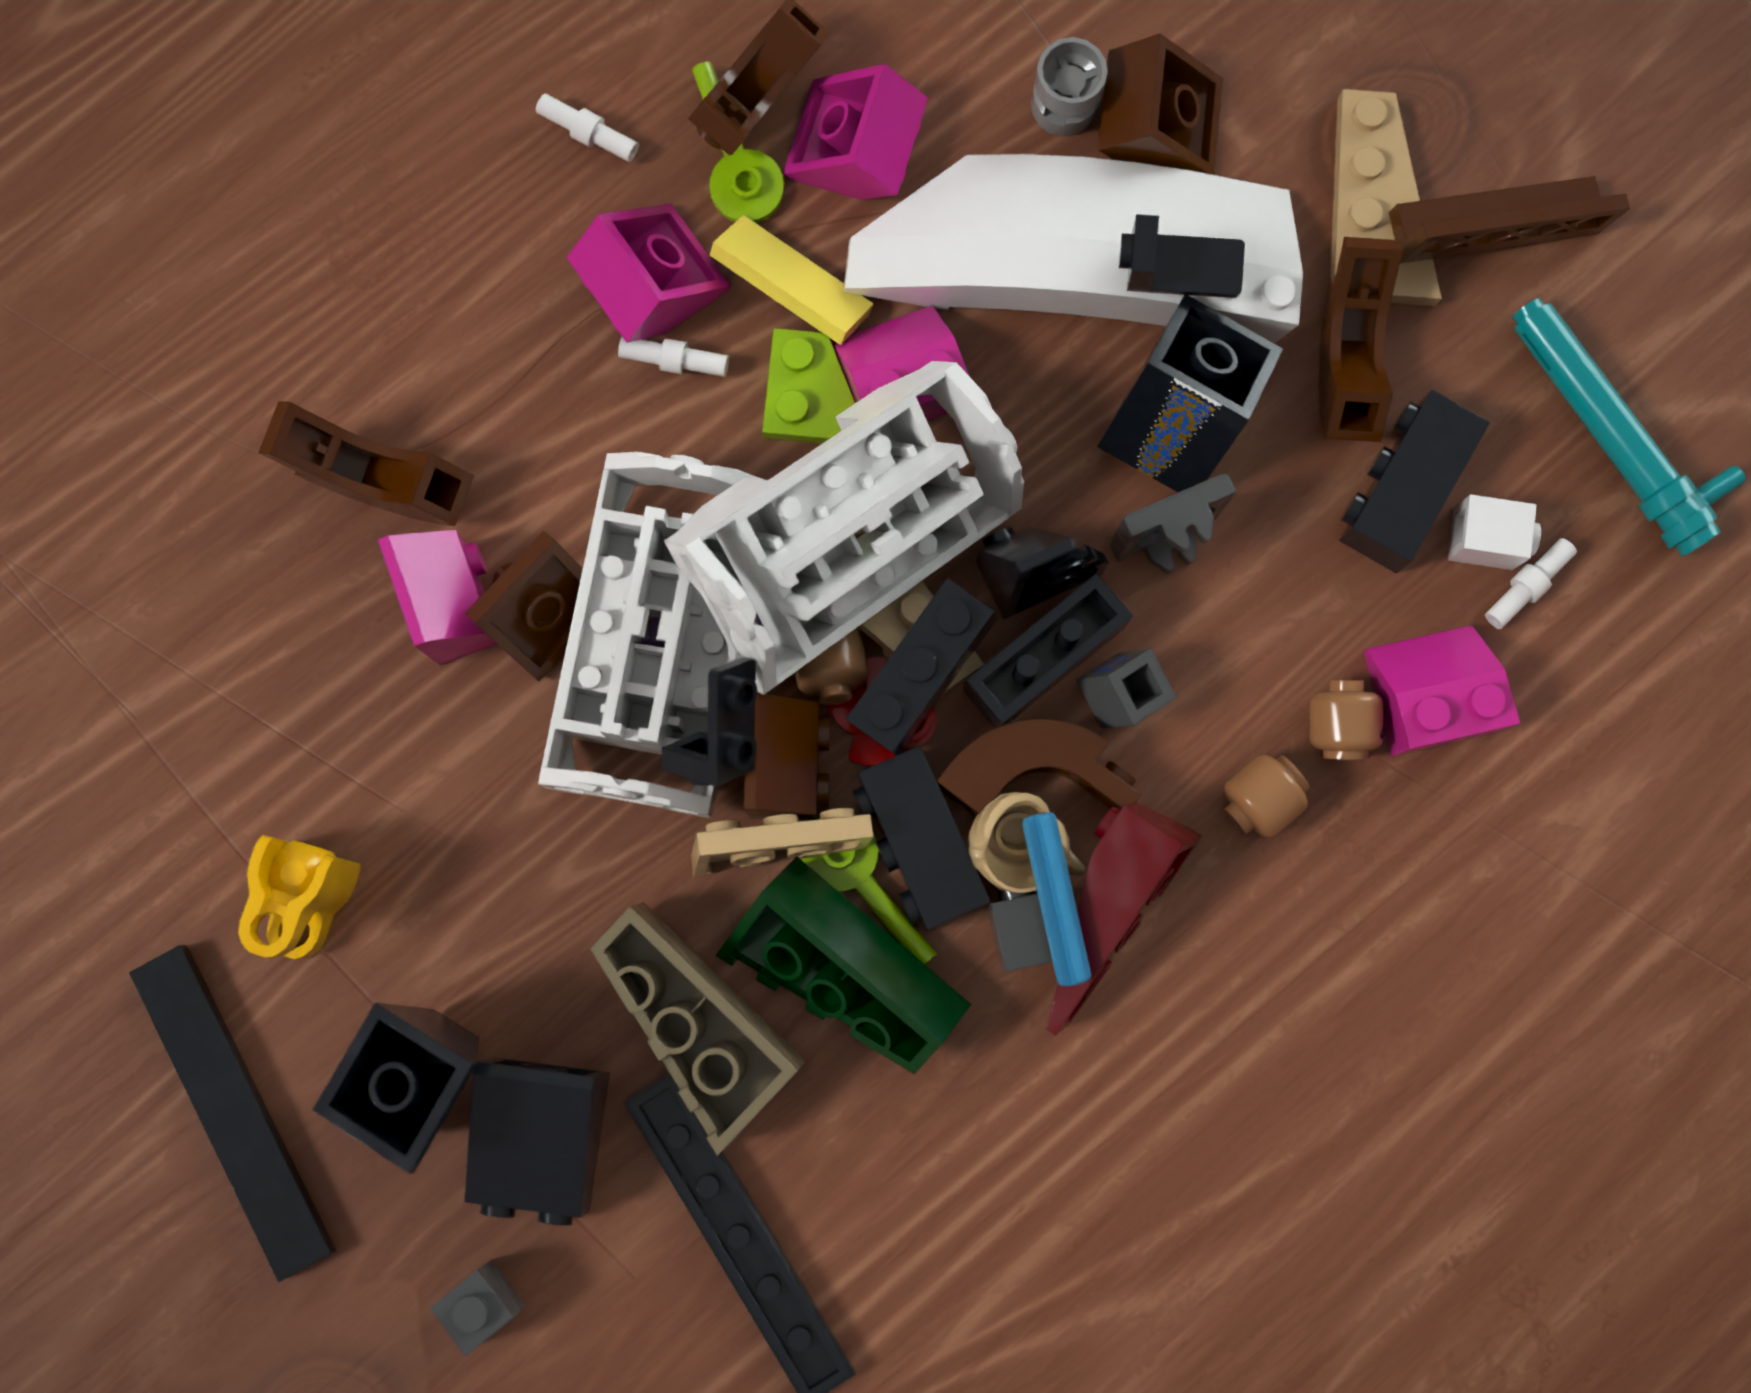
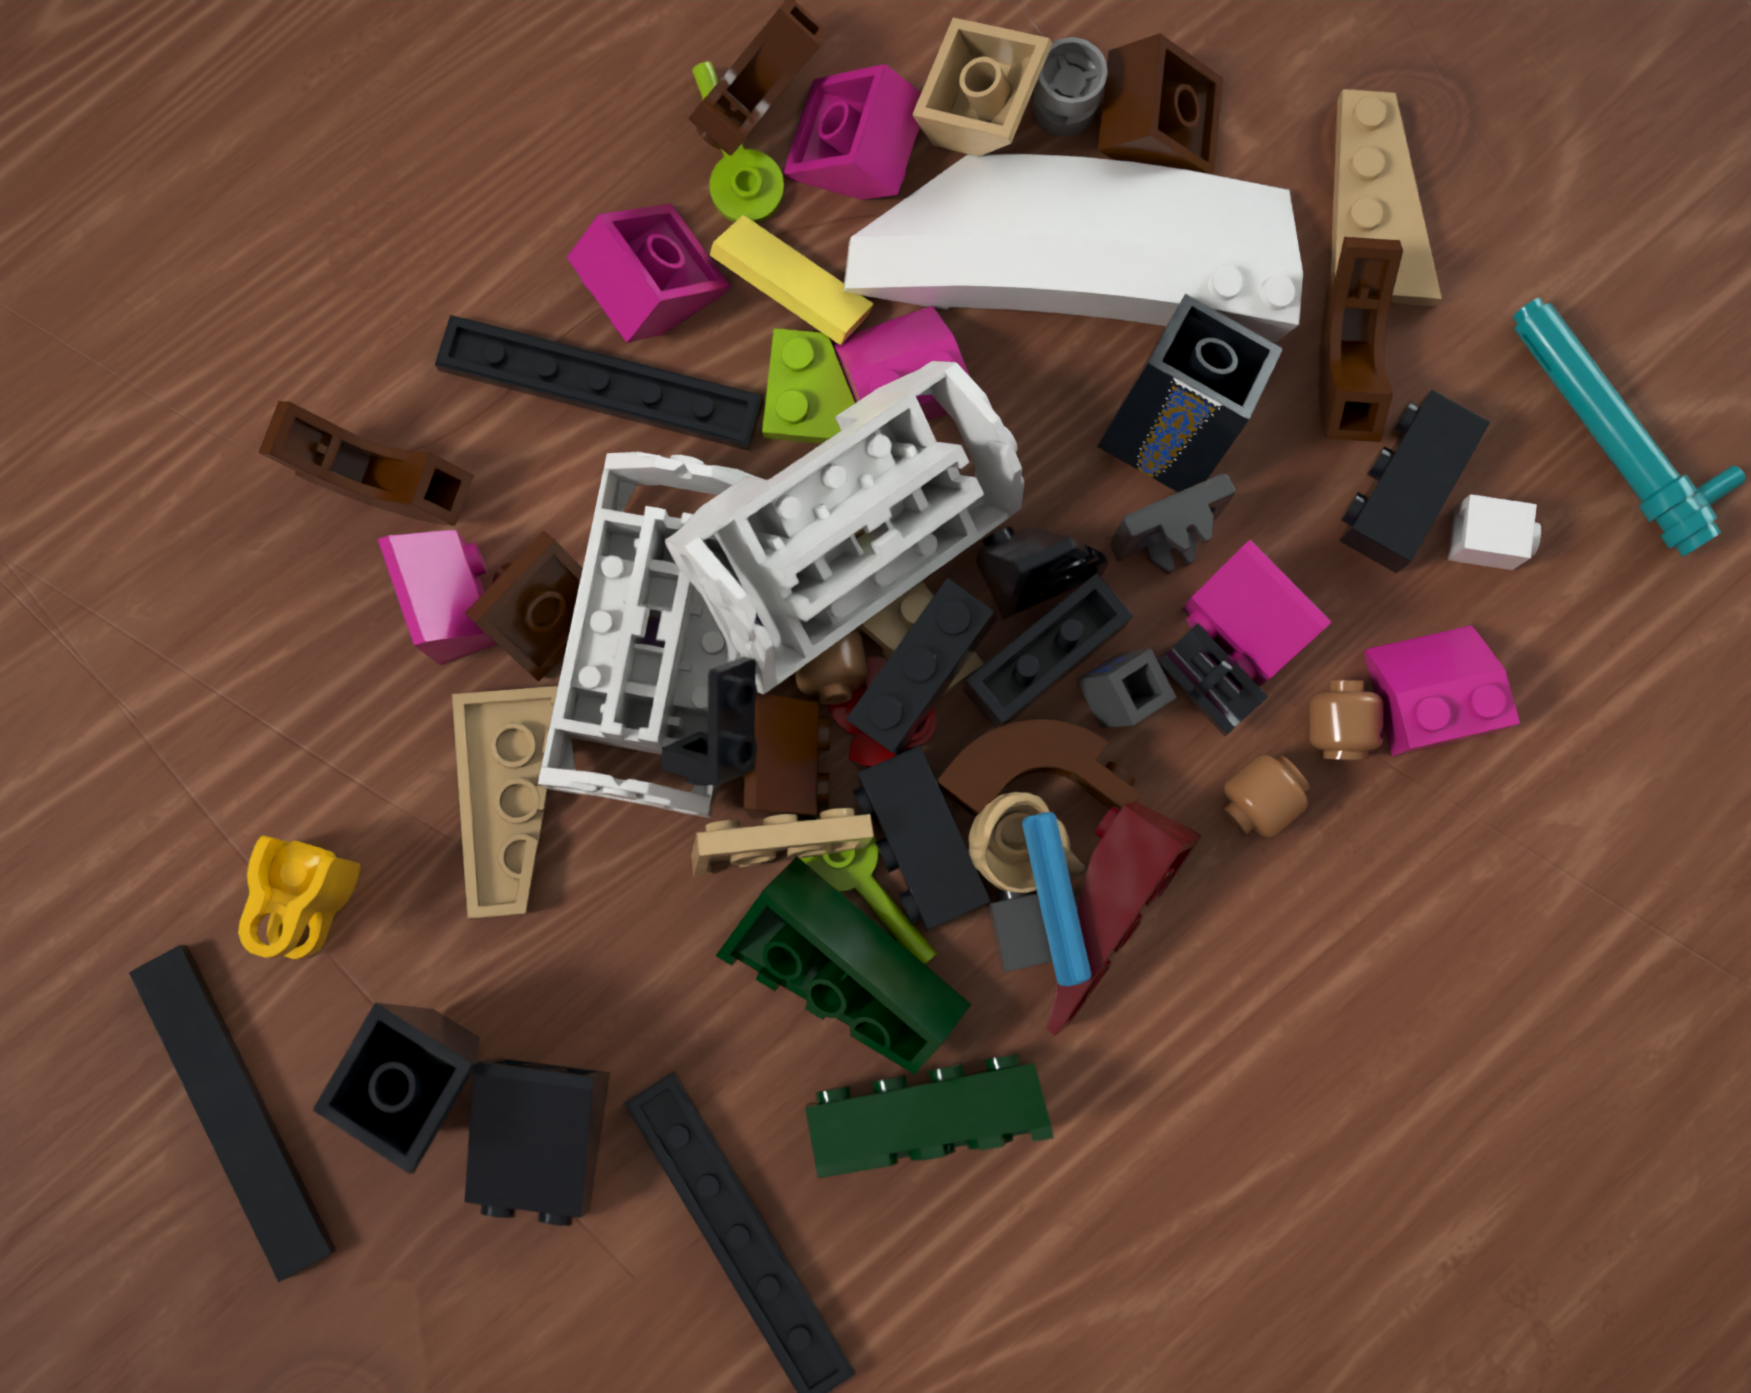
(478, 1307): dark grey brick -> none
(500, 801): none -> tan wing
(587, 127): white bar -> none
(599, 382): none -> black tile
(674, 356): white bar -> none
(695, 1023): dark tan wedge -> none
(927, 1116): none -> dark green wedge
(979, 86): none -> tan slope
(1180, 262): black bracket -> none
(1211, 679): none -> black hips
(1255, 613): none -> dark pink slope
(1503, 218): reddish brown fence -> none
(1530, 583): white bar -> none

